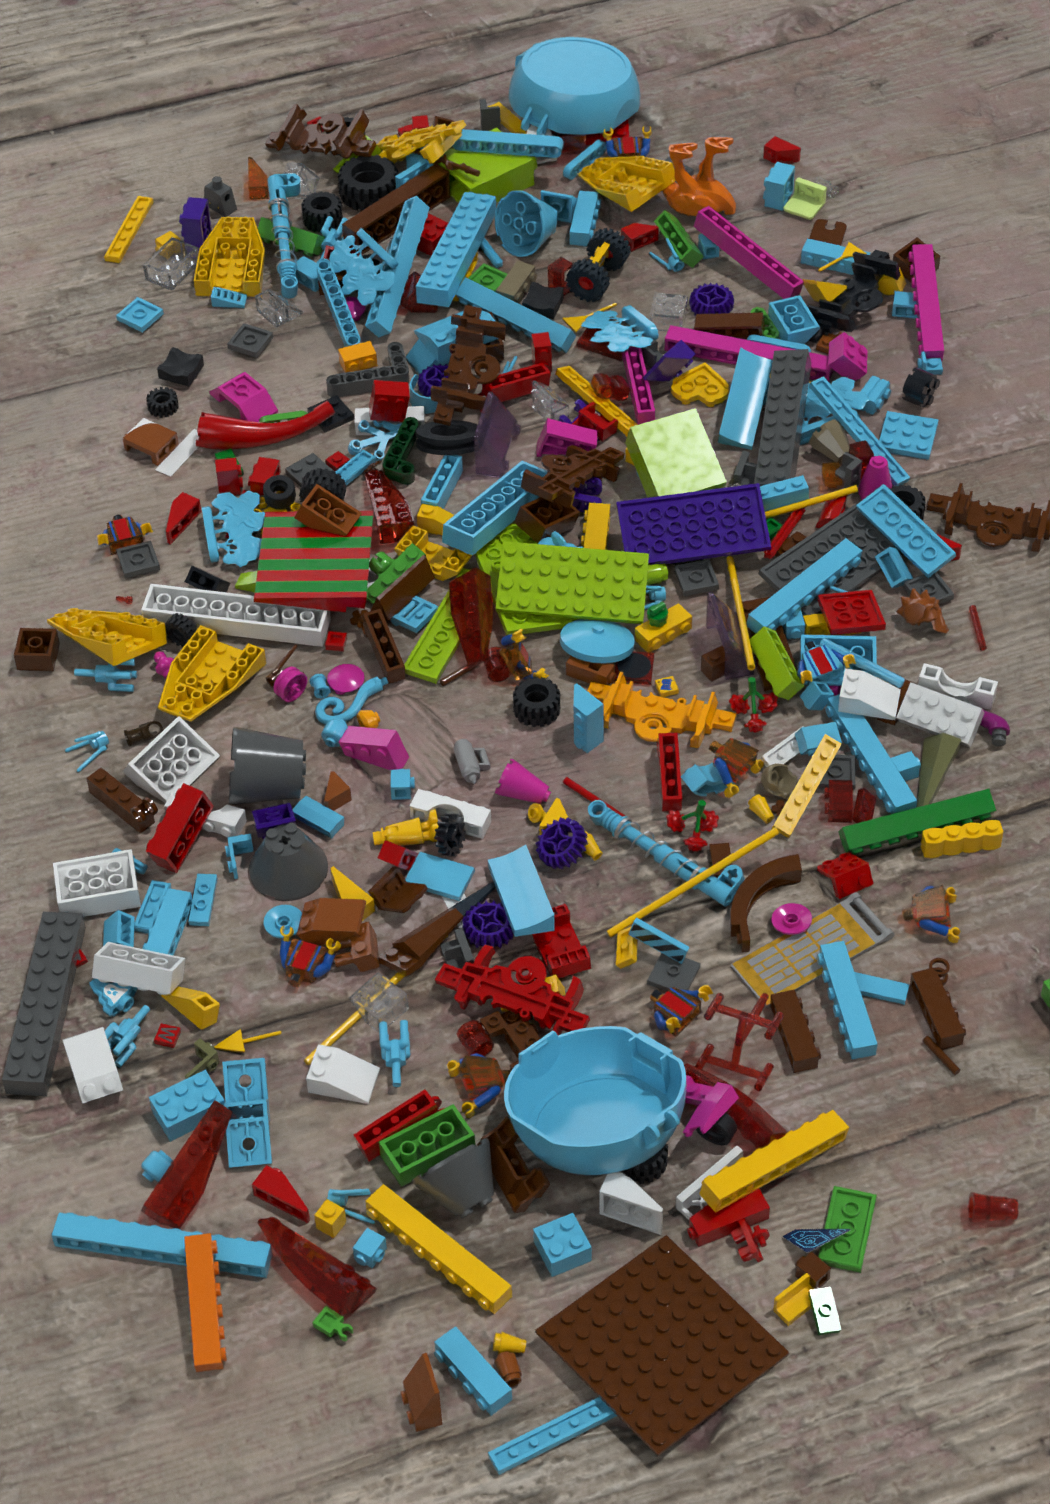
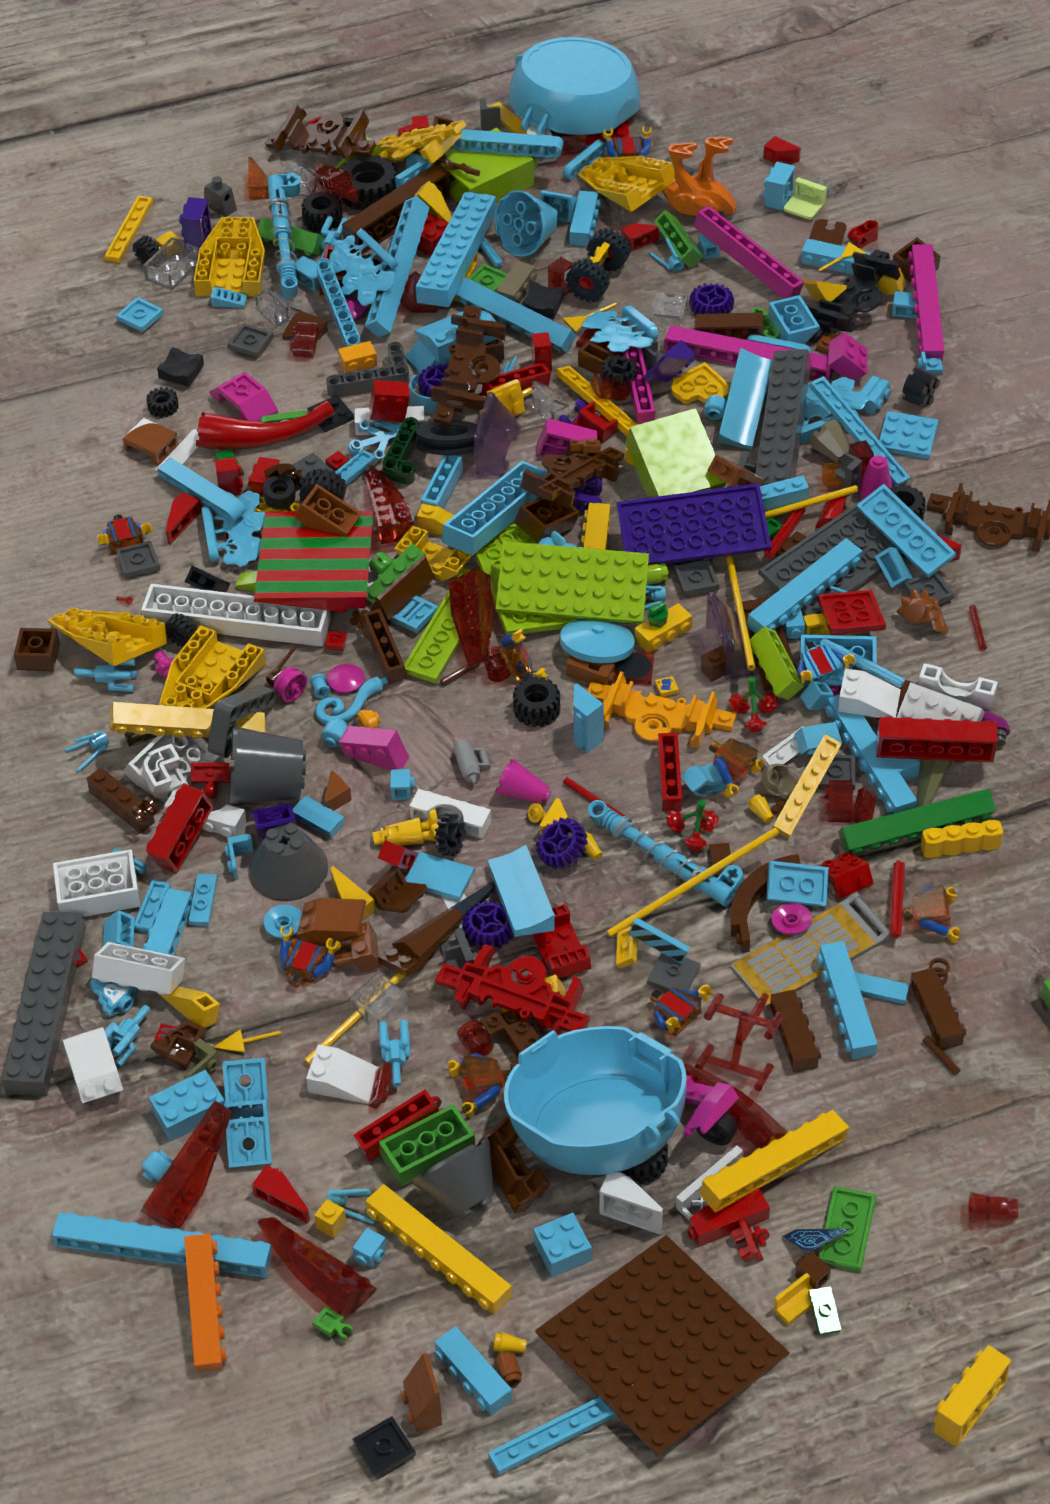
(145, 248): none -> black tyre
(162, 771): none -> white brick
(171, 720): none -> yellow brick
(179, 1043): none -> reddish brown slope
(199, 487): none -> medium azure beam
(210, 774): none -> red plate
(232, 709): none -> dark grey beam
(284, 469): none -> reddish brown slope
(302, 316): none -> reddish brown slope
(305, 339): none -> clear red brick
(336, 182): none -> clear red wedge
(381, 1080): none -> clear red plate
(384, 1447): none -> black plate
(433, 198): none -> yellow slope
(511, 396): none -> yellow plate
(589, 445): none -> dark orange plate
(591, 357): none -> reddish brown brick
(619, 369): none -> black gear
(714, 407): none -> medium azure head
(732, 472): none -> dark orange panel
(797, 884): none -> medium azure tile
(865, 233): none -> red piece
(897, 899): none -> red axle
(936, 739): none -> red brick
(971, 1395): none -> yellow brick

